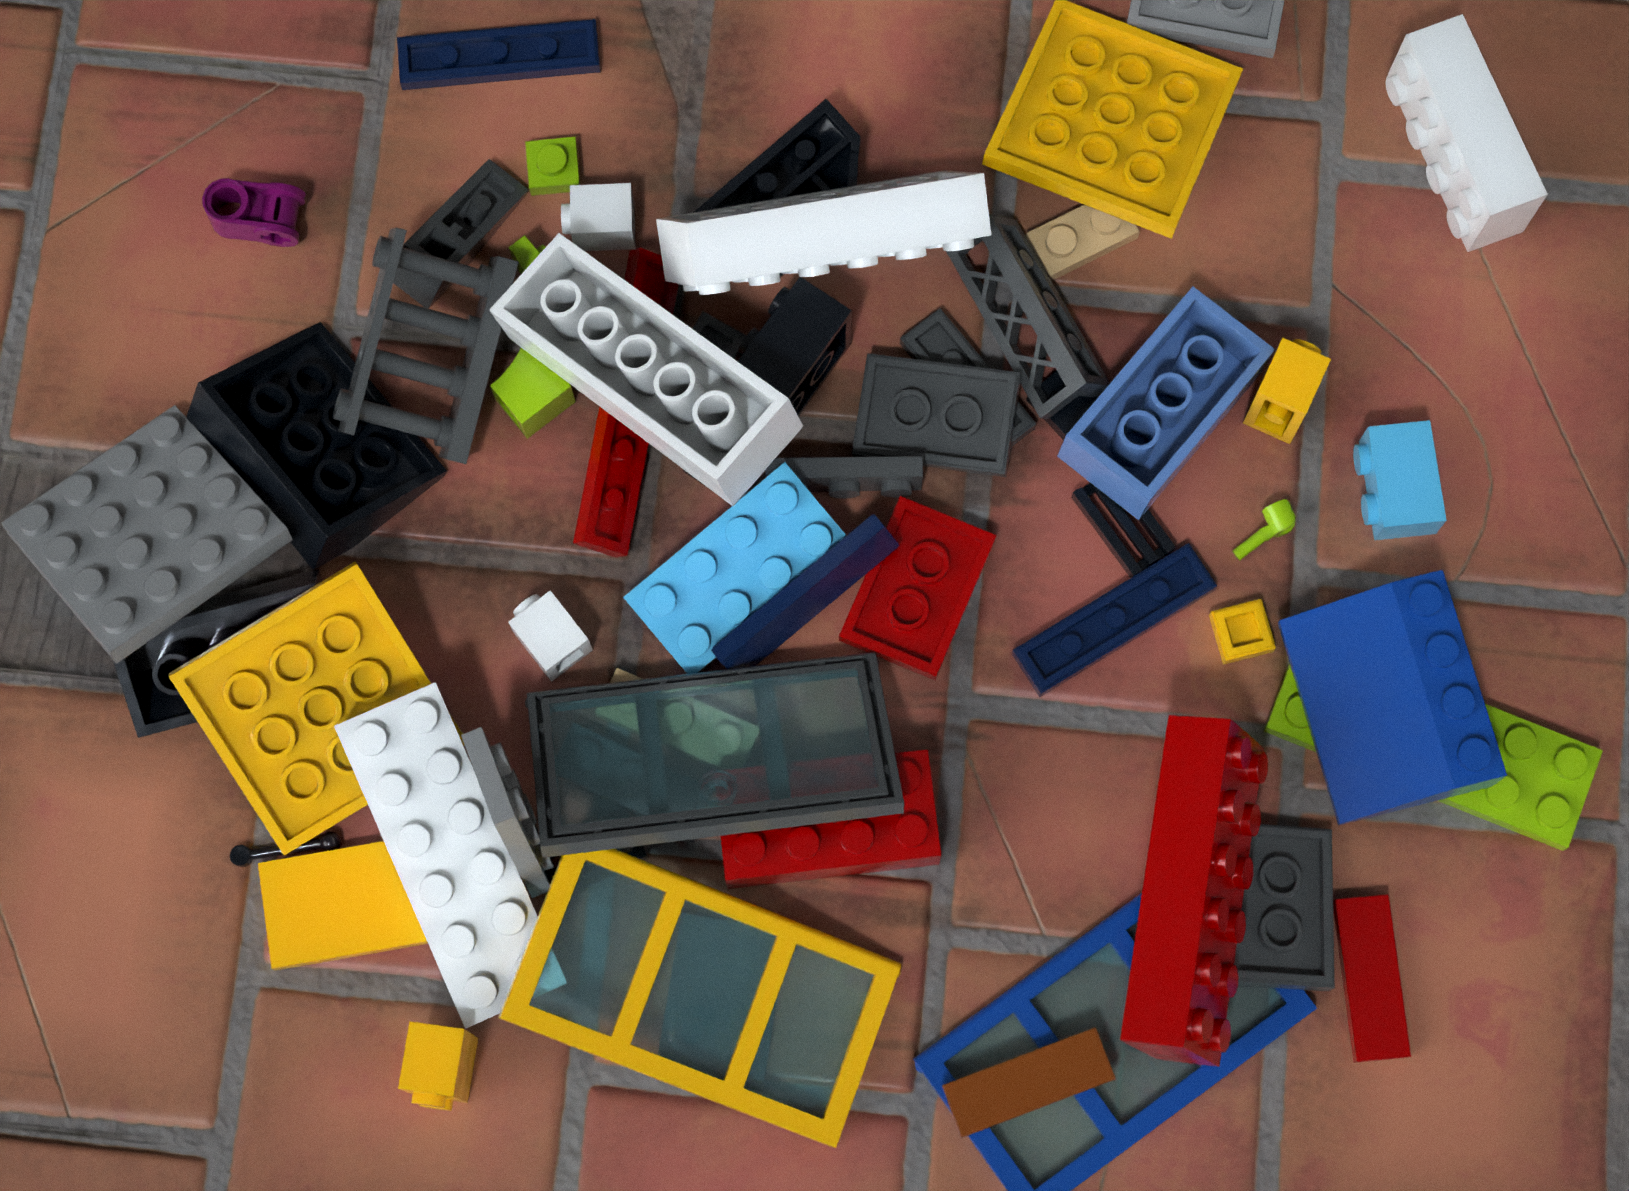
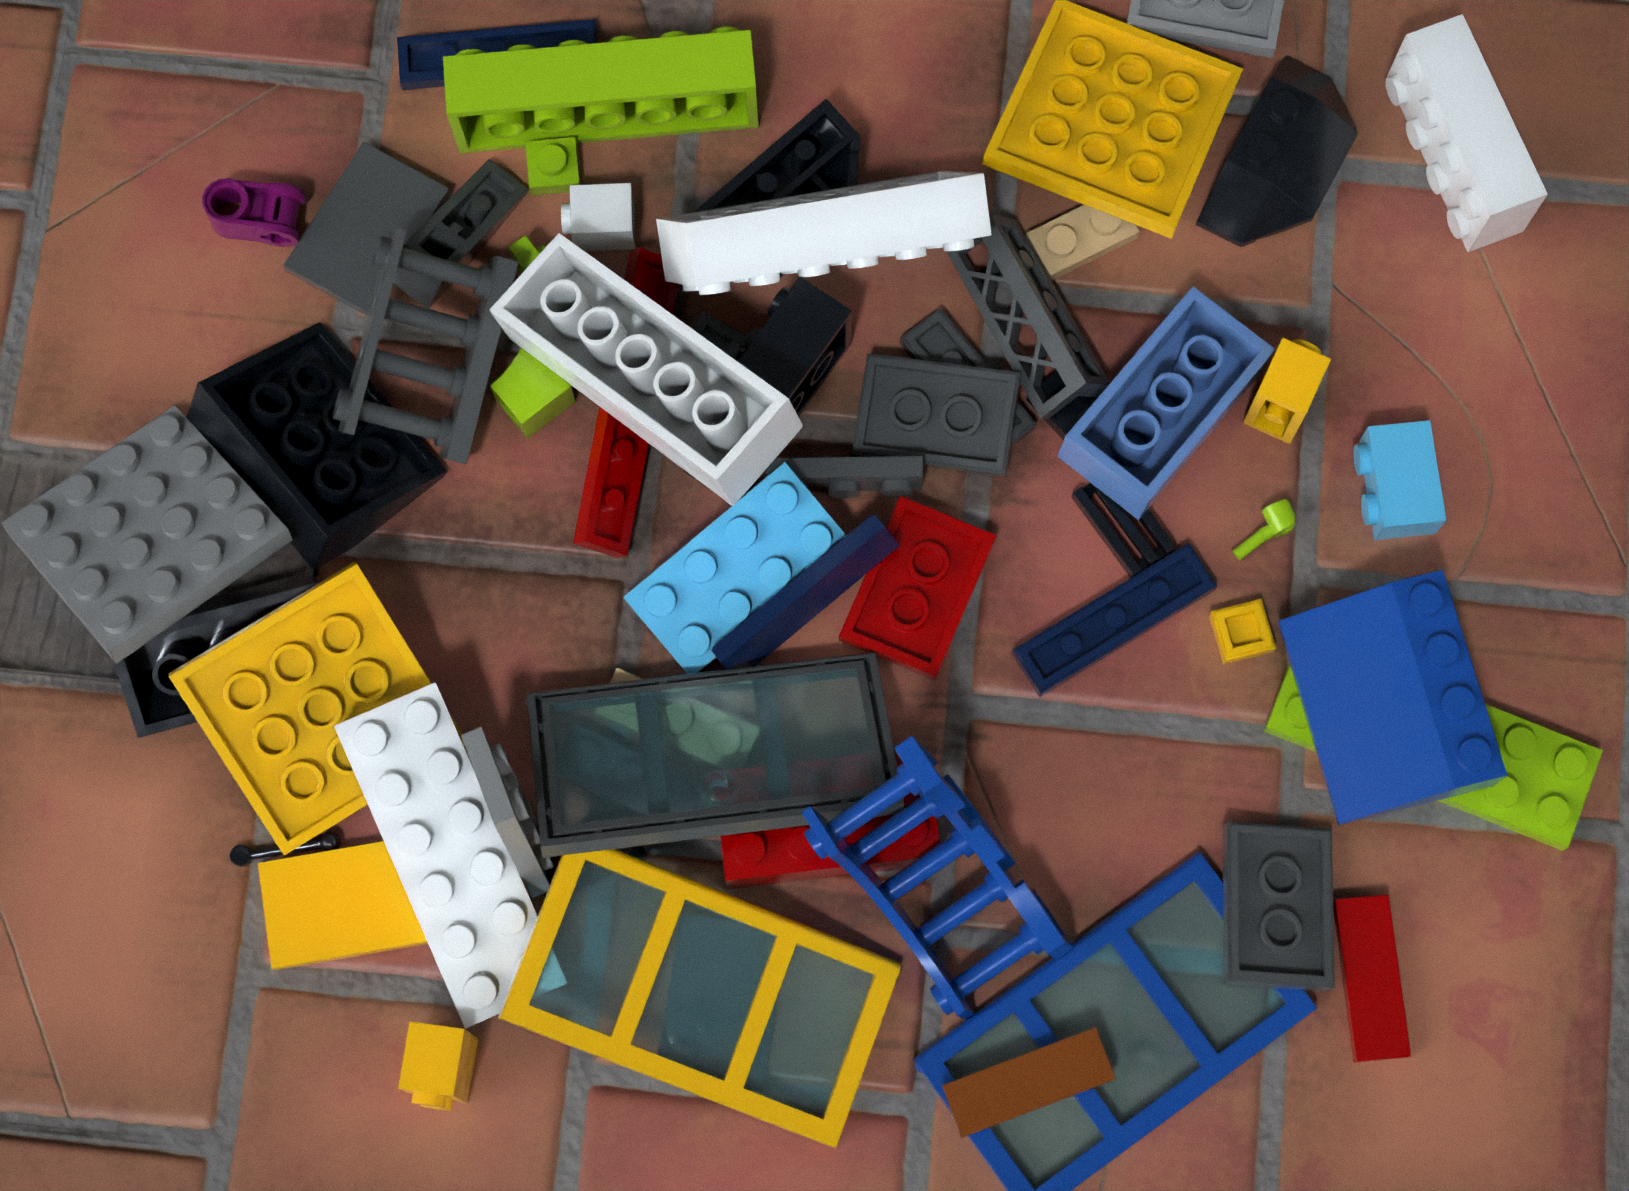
(363, 205): none -> dark grey tile
(549, 634): white brick -> none
(602, 90): none -> lime brick
(969, 836): none -> blue fence
(1194, 891): red brick -> none
(1281, 158): none -> black wedge

